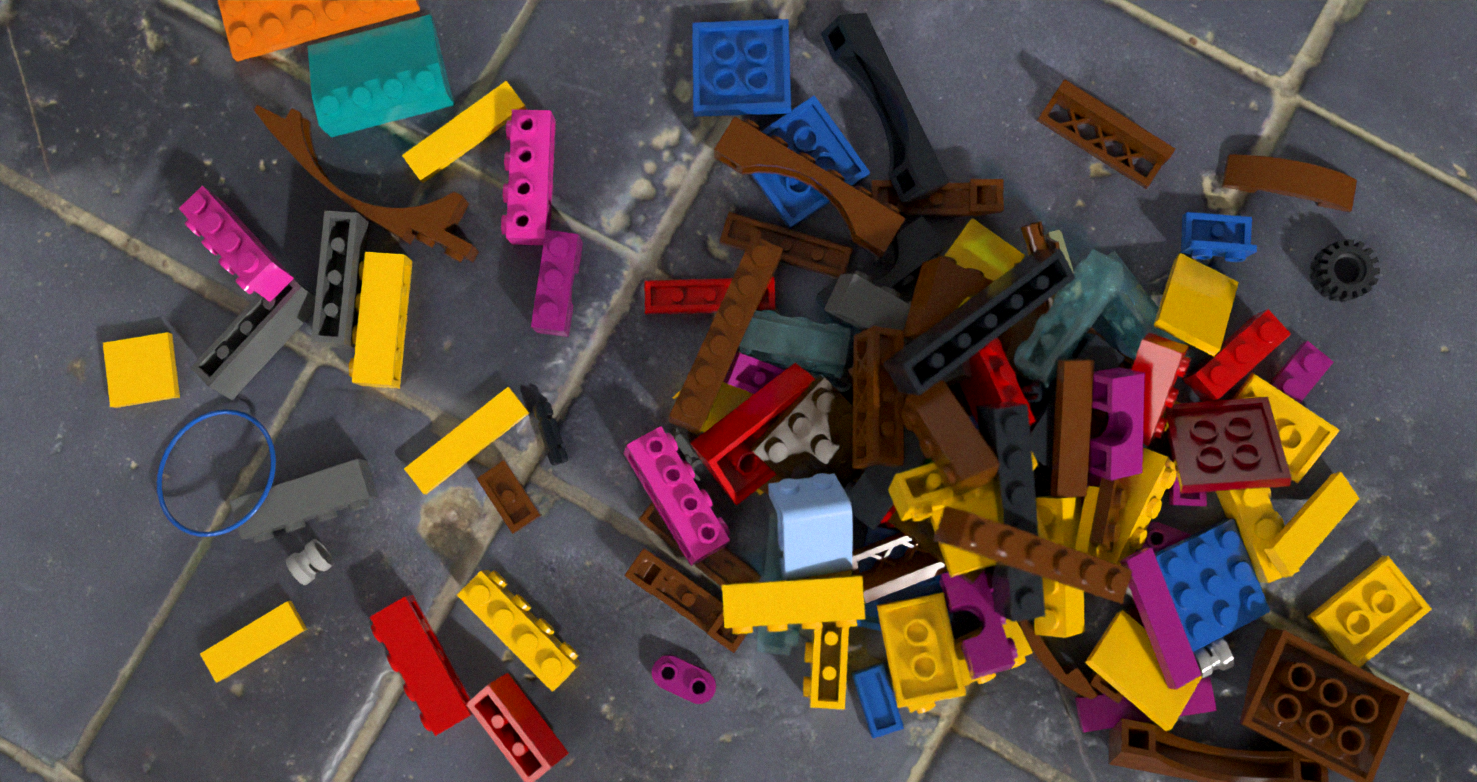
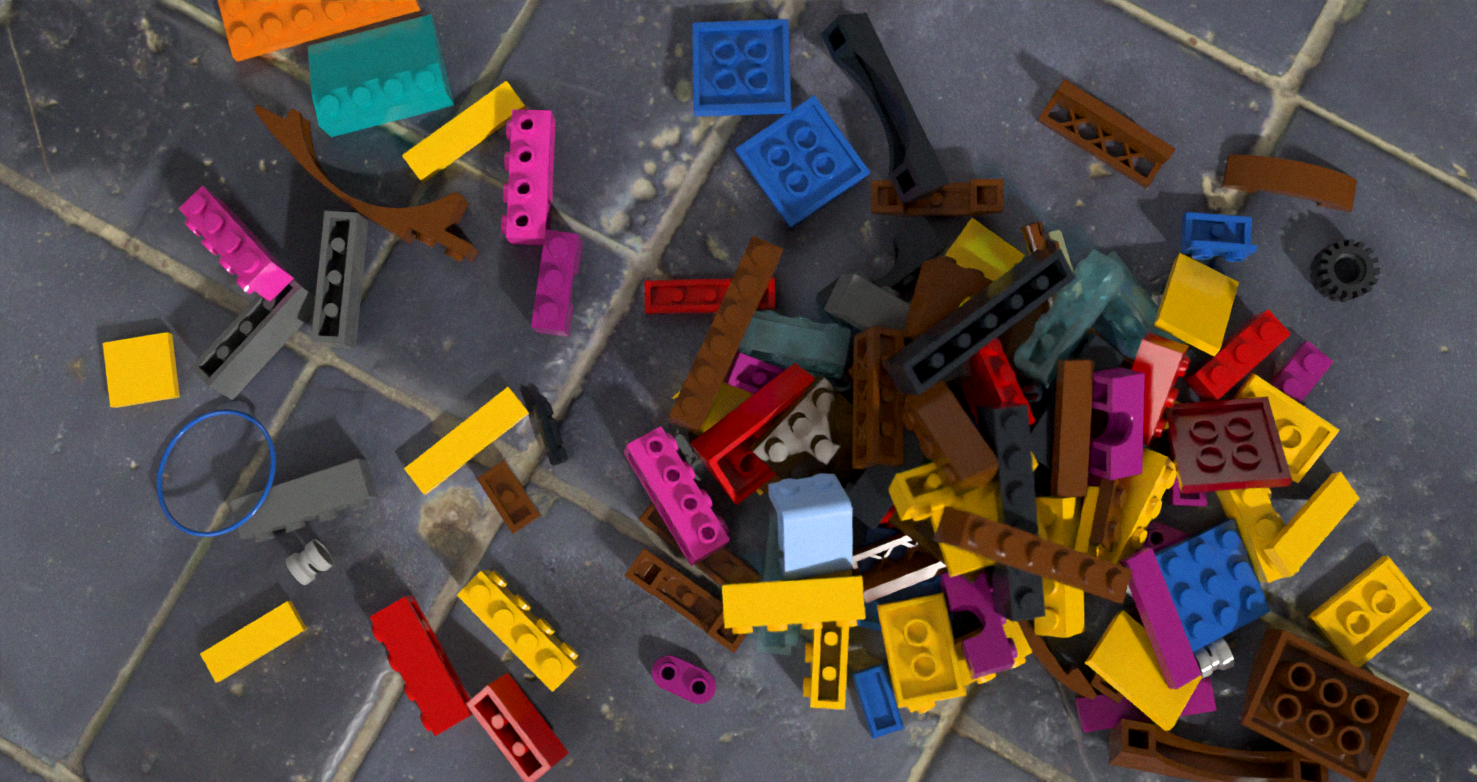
(381, 320): yellow brick -> none
(753, 152): reddish brown arch -> none
(798, 248): reddish brown tile -> none

